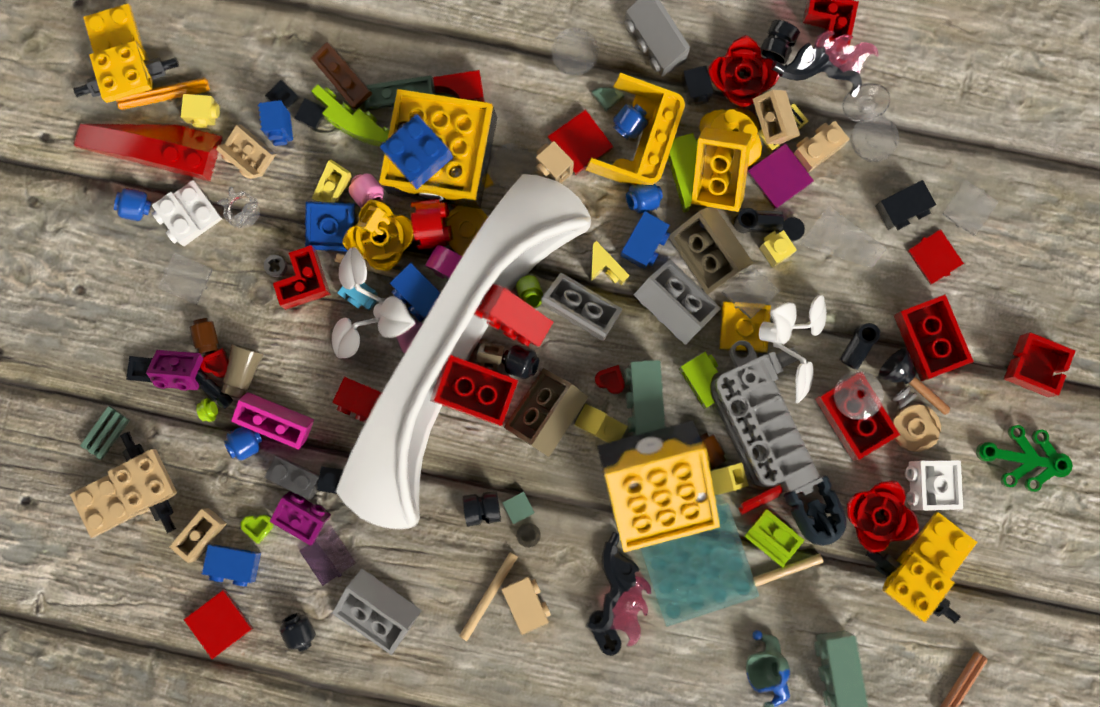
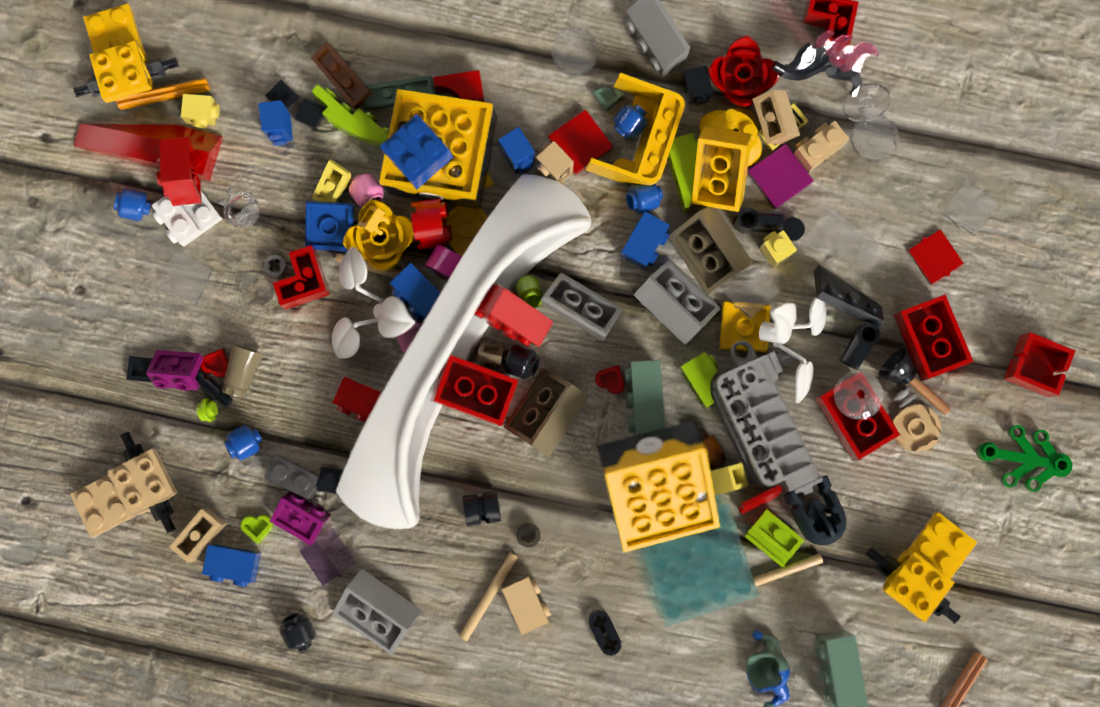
(98, 426): sand green tile -> none
(178, 171): none -> red brick
(204, 336): reddish brown brick -> none
(218, 624): red tile -> none
(246, 152): tan bracket -> none
(272, 420): dark pink brick -> none
(357, 298): medium azure brick -> none
(517, 151): none -> blue brick
(518, 507): sand green tile -> none
(600, 424): light yellow slope -> none
(602, 260): light yellow slope -> none
(625, 596): piece -> none
(779, 41): black wheel -> none
(845, 297): none -> black wing
(898, 521): red brick -> none
(906, 205): black brick -> none
(934, 485): white plate -> none

